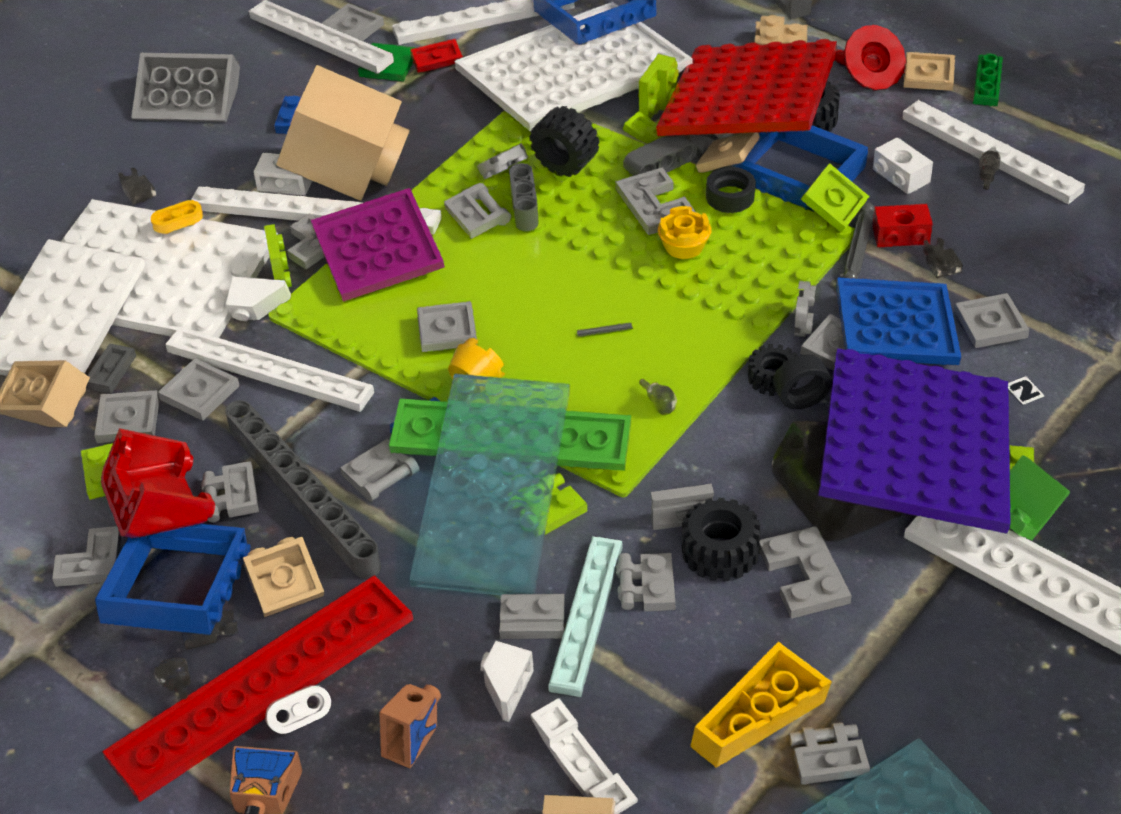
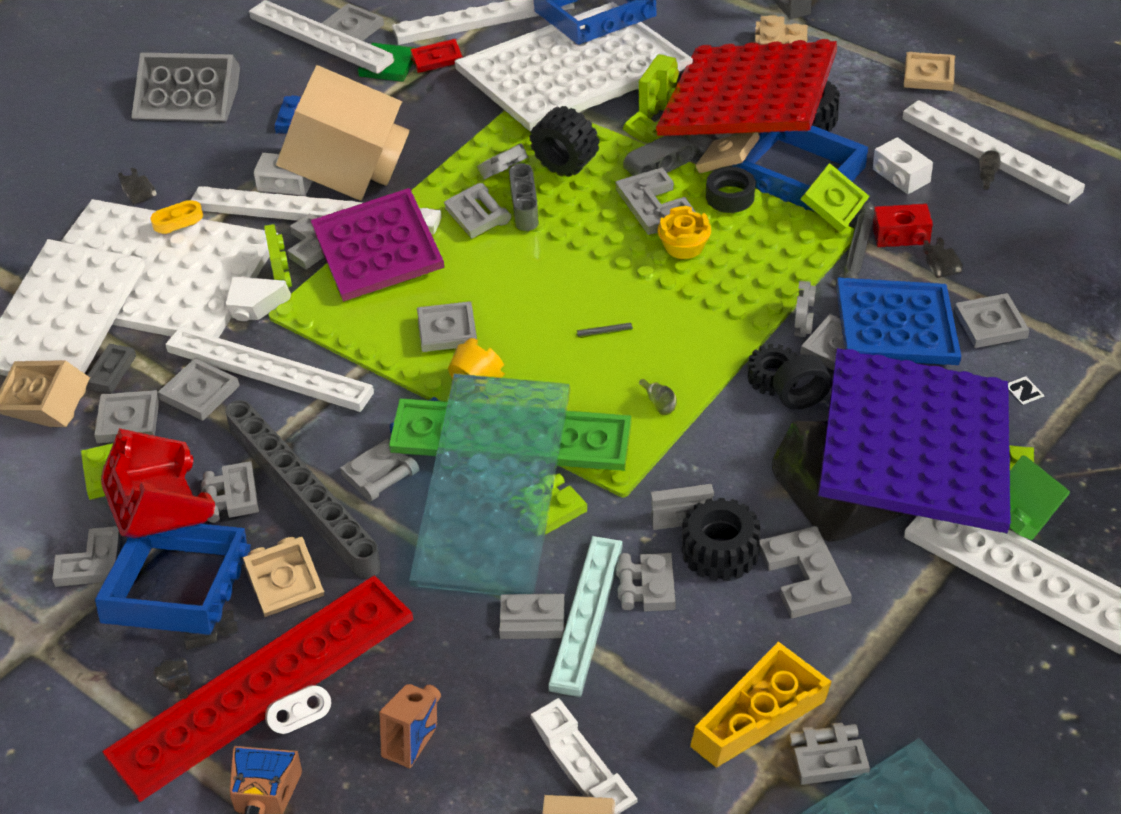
(506, 676): white slope -> none
(873, 57): red piece -> none
(988, 80): green tile -> none

